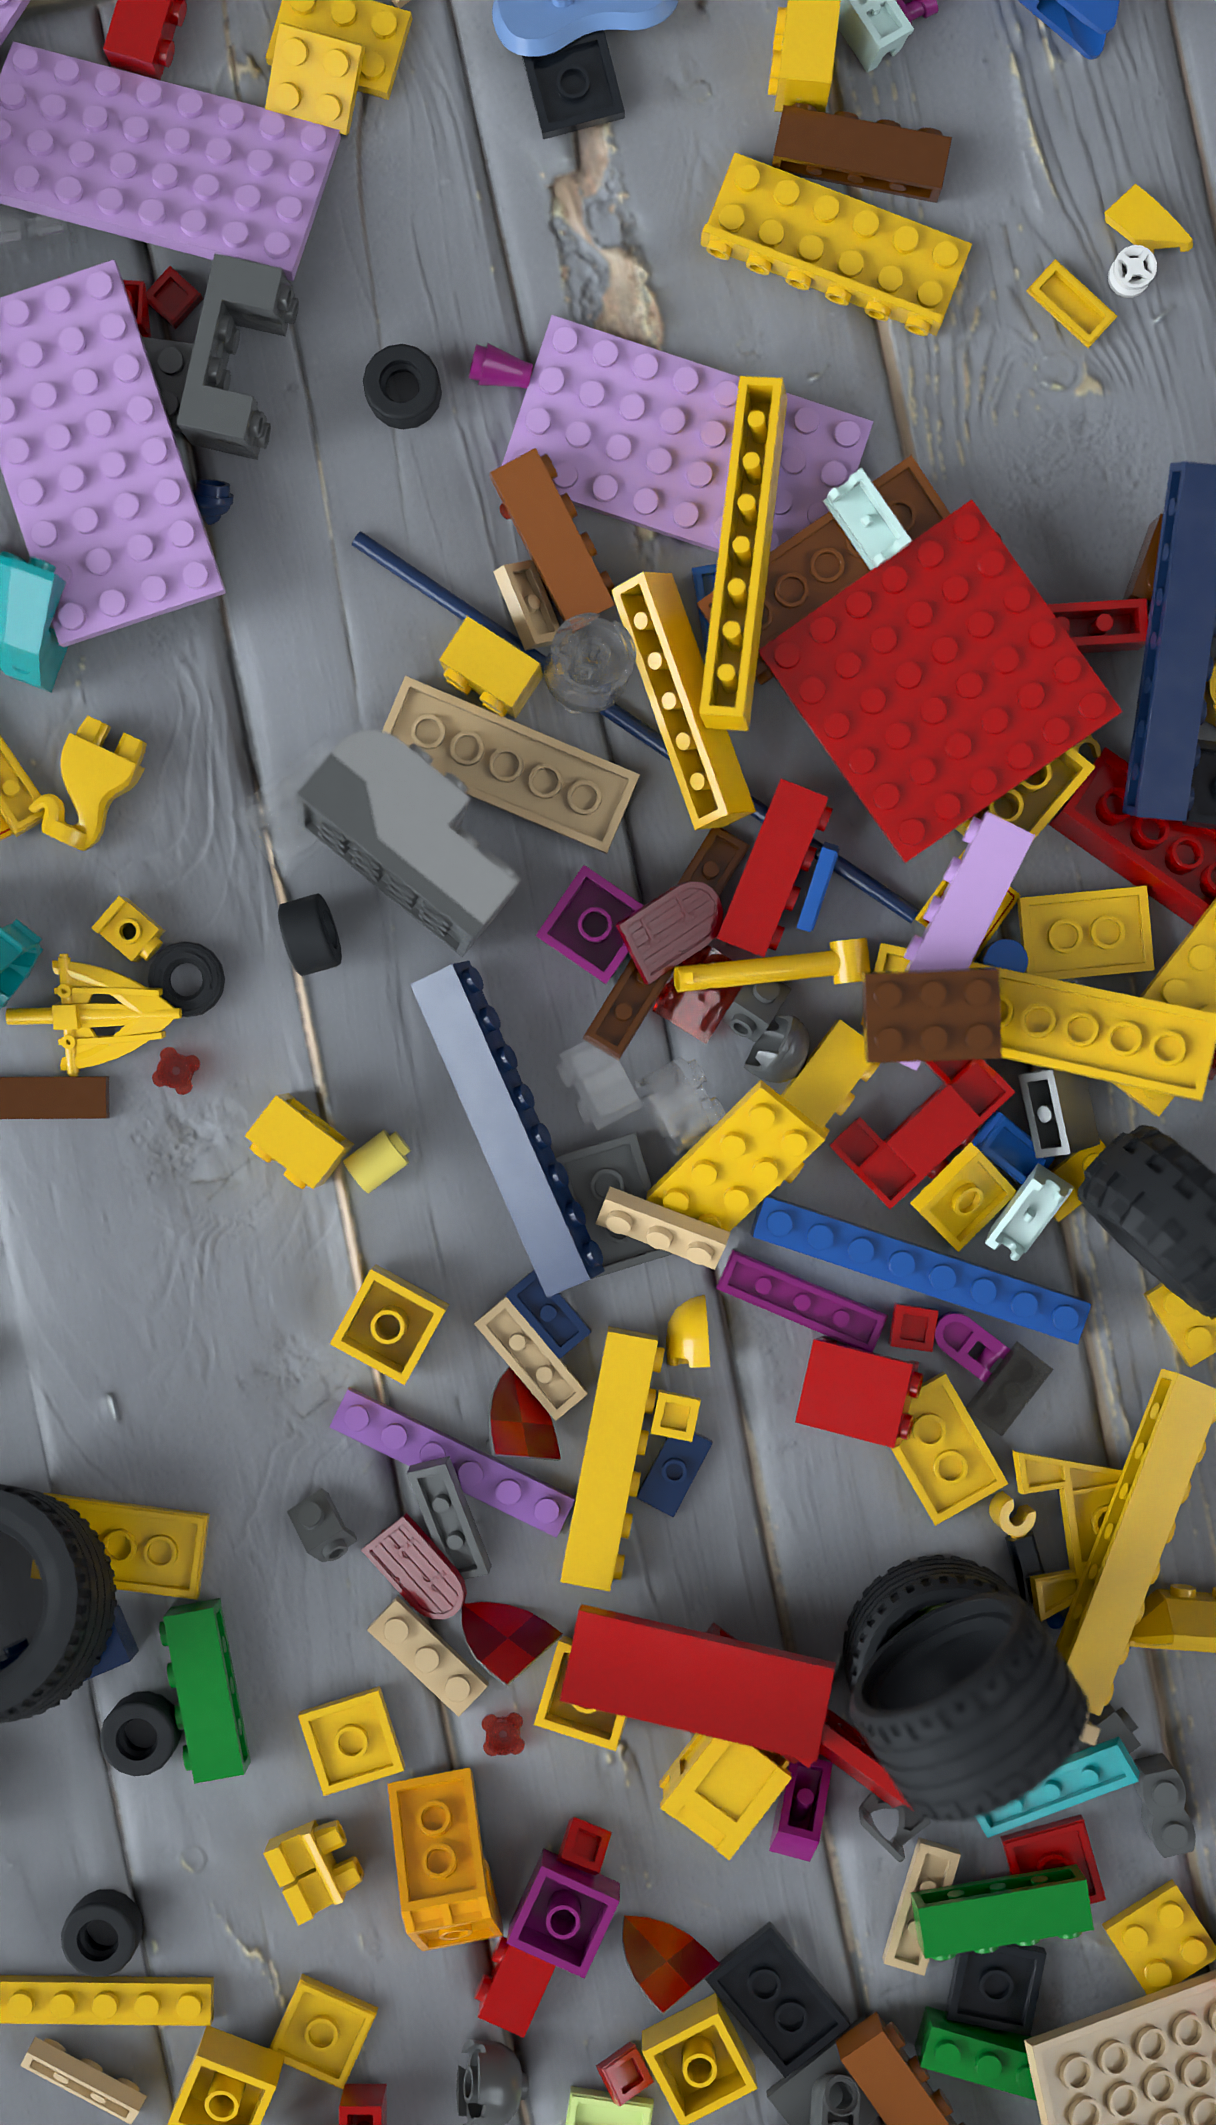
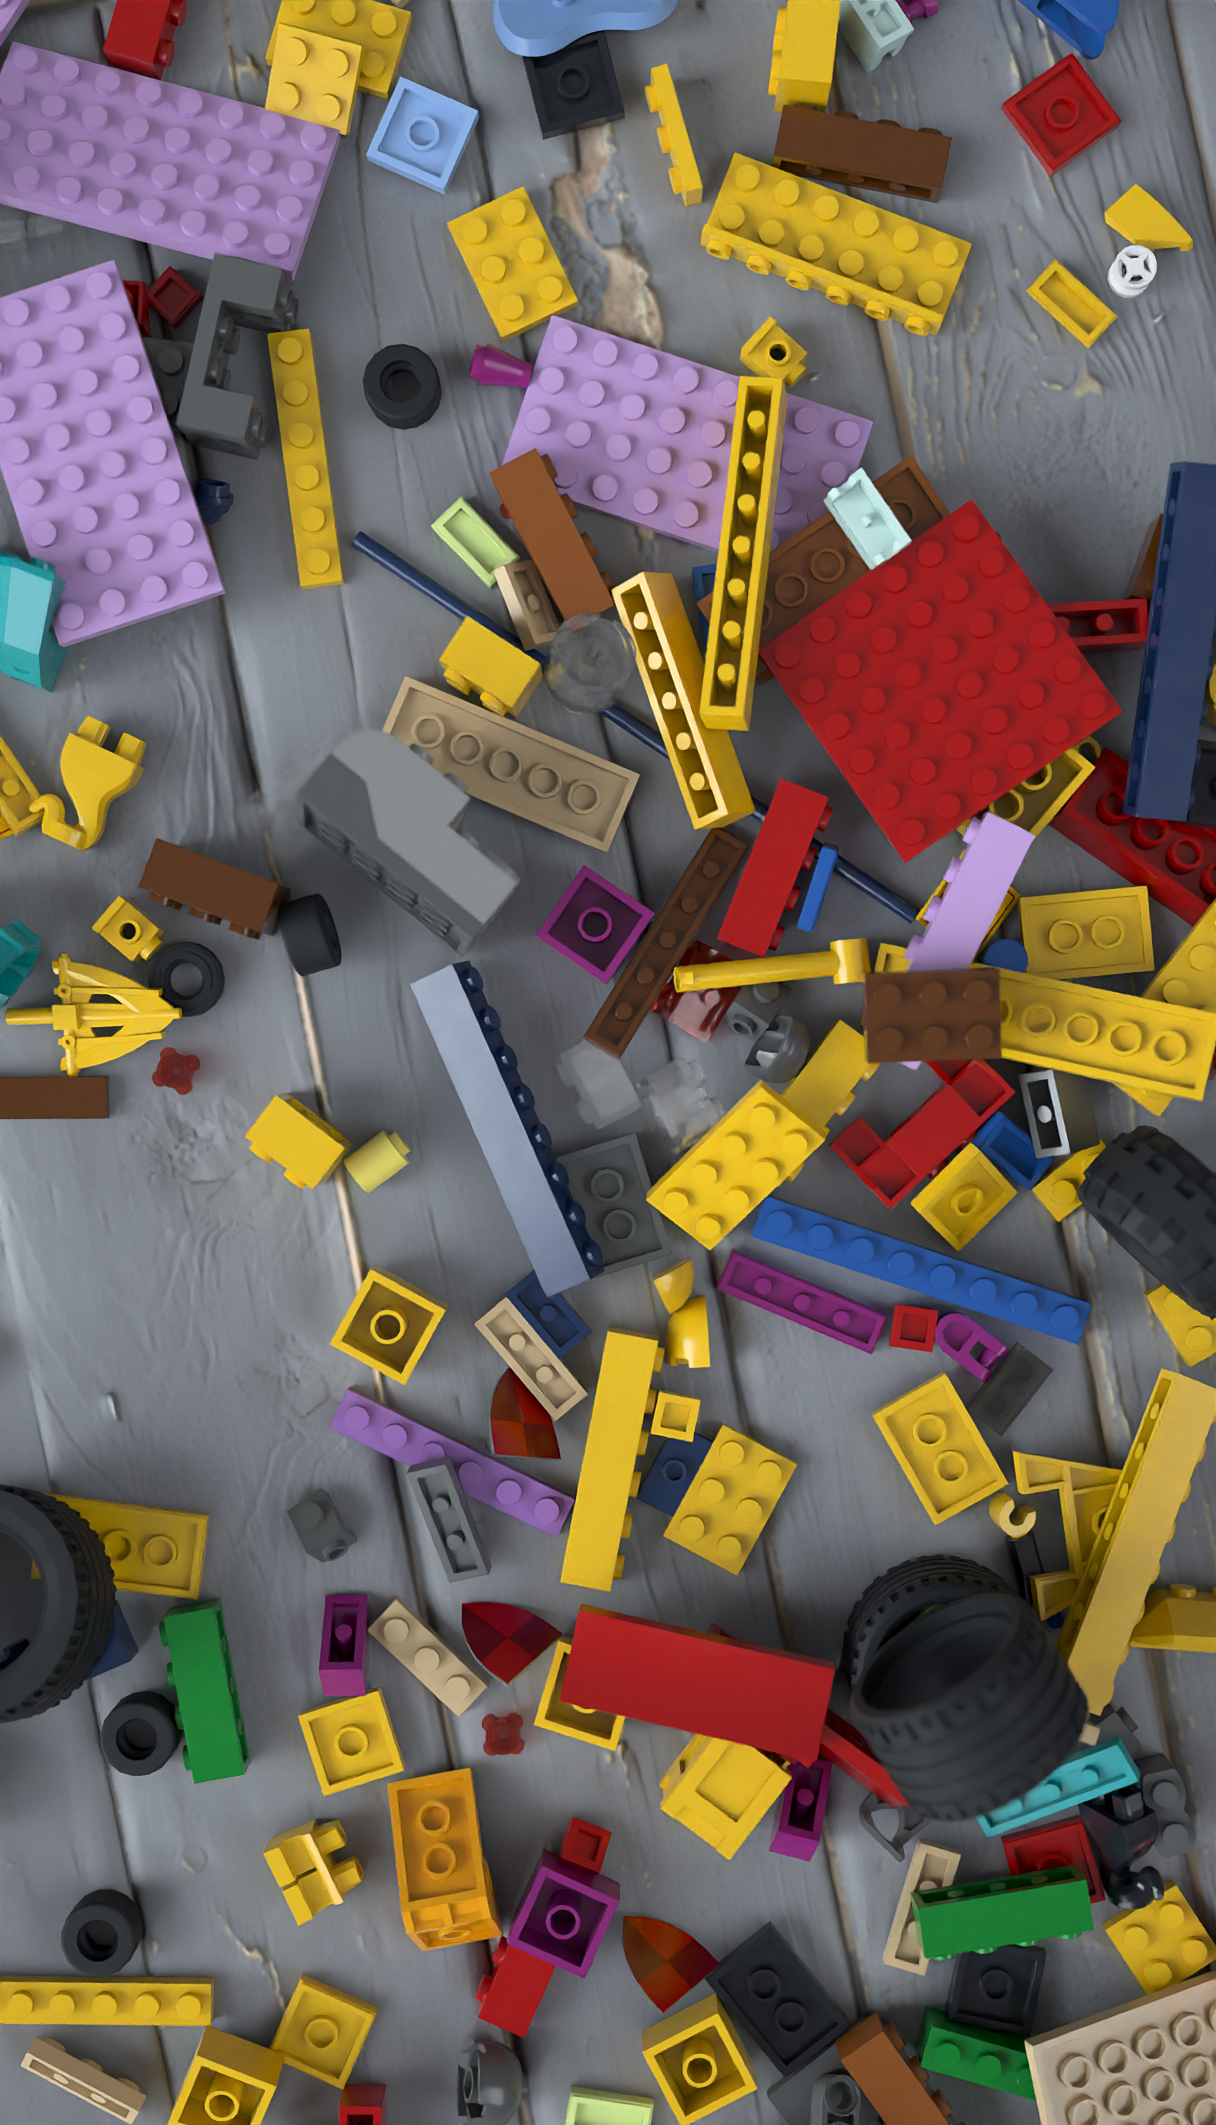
(213, 890): none -> reddish brown brick
(305, 458): none -> yellow plate
(344, 1646): none -> magenta slope
(417, 1569): window -> none
(422, 135): none -> light blue plate
(474, 541): none -> yellowish green tile
(512, 264): none -> yellow plate
(624, 2074): red tile -> none
(662, 1228): tan plate -> none
(671, 928): window -> none
(674, 136): none -> yellow plate
(675, 1284): none -> yellow brick
(730, 1499): none -> yellow plate
(757, 357): none -> yellow brick
(859, 1393): red panel -> none
(1029, 1211): light aqua hinge -> none
(1061, 114): none -> red tile
(1124, 1834): none -> black hips

